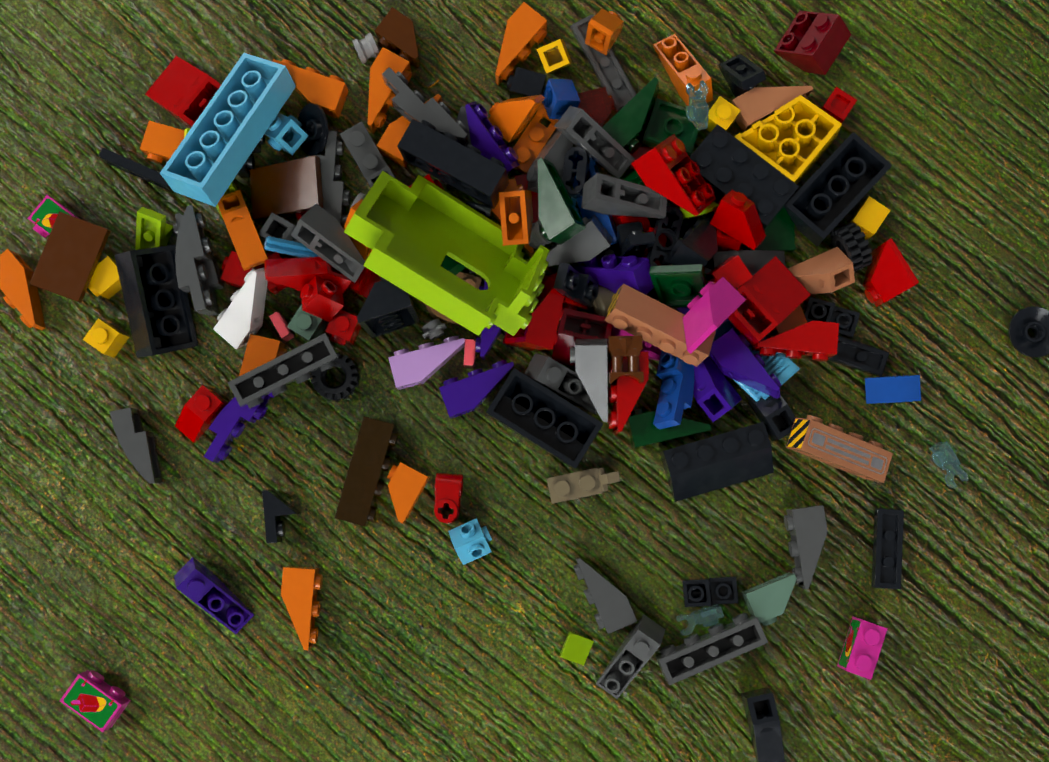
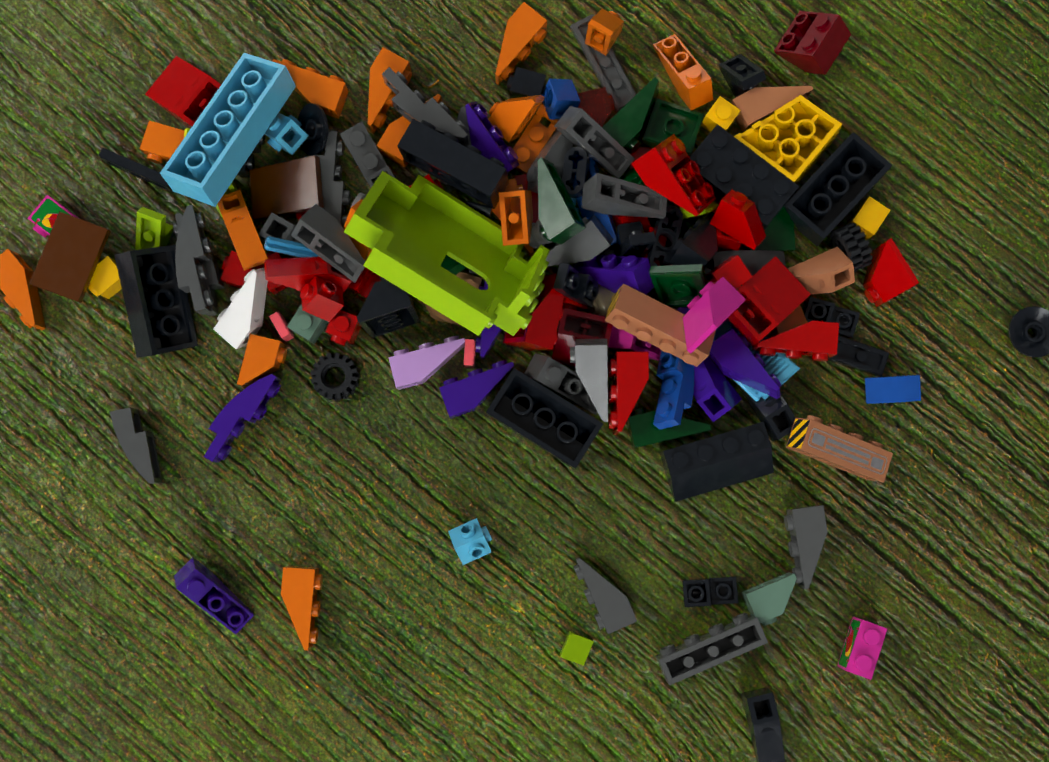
(95, 700): brick -> none
(106, 338): yellow brick -> none
(200, 412): red slope -> none
(274, 507): black slope -> none
(279, 372): dark grey brick -> none
(366, 48): light grey wheel -> none
(366, 472): dark brown brick -> none
(398, 35): reddish brown slope -> none
(405, 489): orange slope -> none
(433, 329): light grey plate -> none
(448, 491): red piece -> none
(554, 56): yellow brick -> none
(580, 484): dark tan hinge -> none
(625, 347): reddish brown piece -> none
(631, 656): dark grey slope -> none
(698, 108): clear light blue plate -> none
(706, 616): clear light blue plate -> none
(839, 104): red plate -> none
(887, 548): black plate -> none
(947, 460): clear light blue plate -> none

